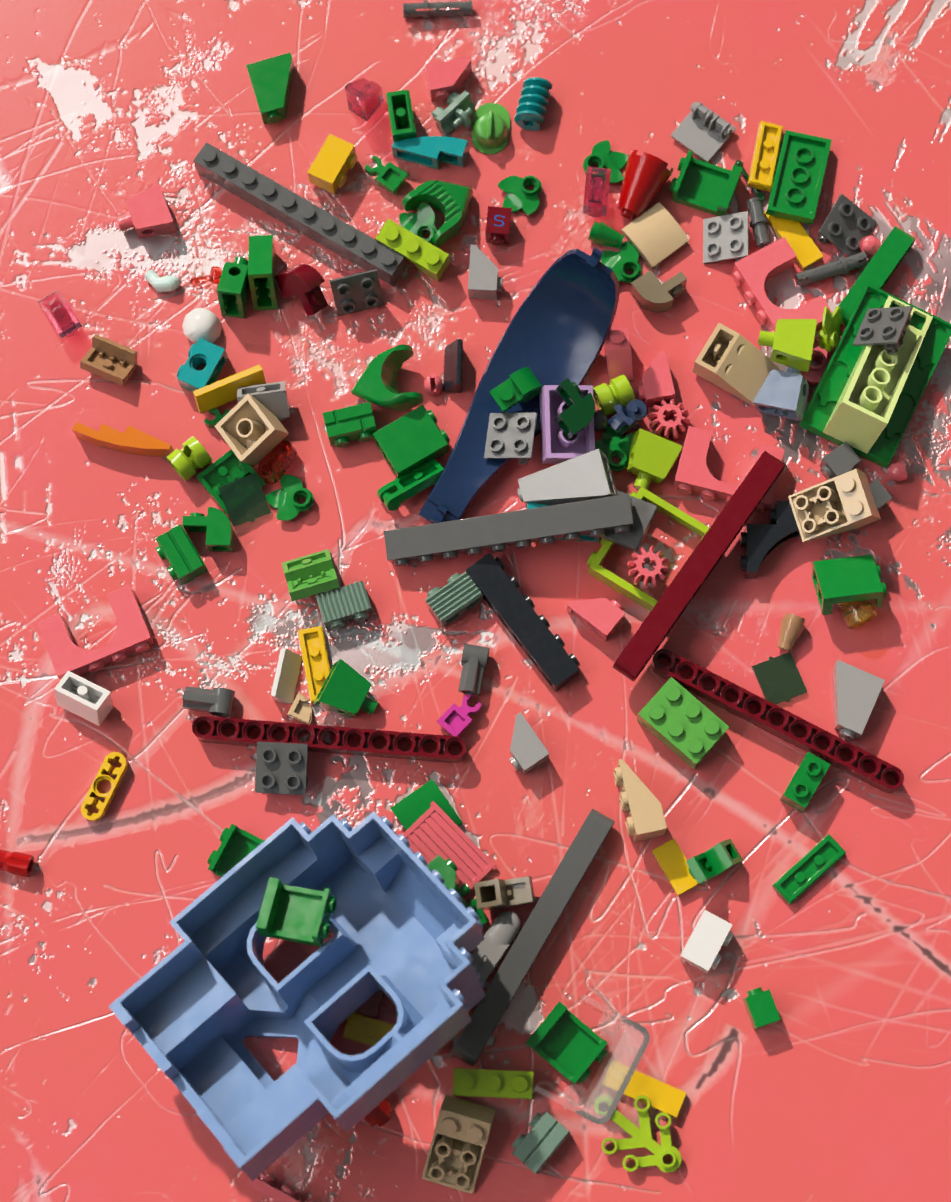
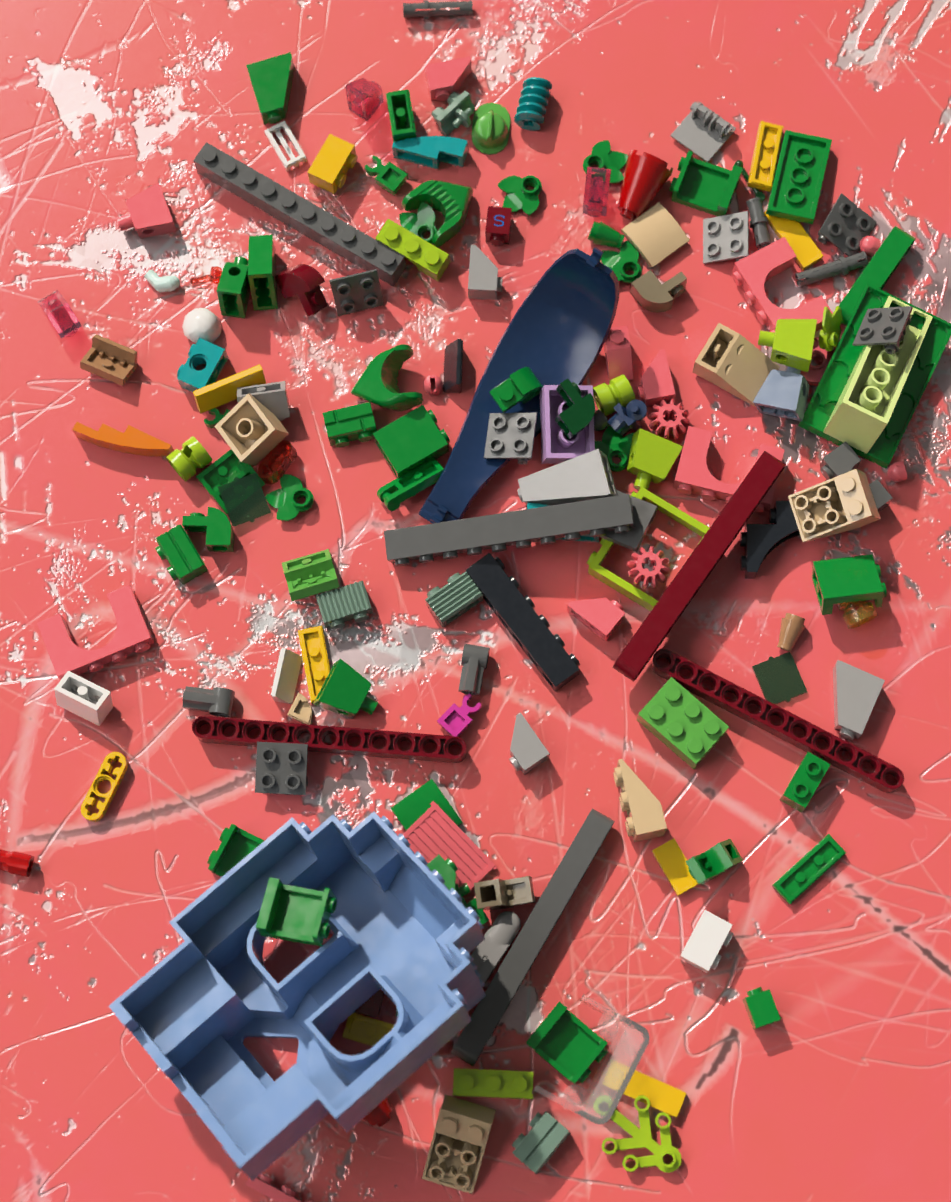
(294, 161): none -> white tile

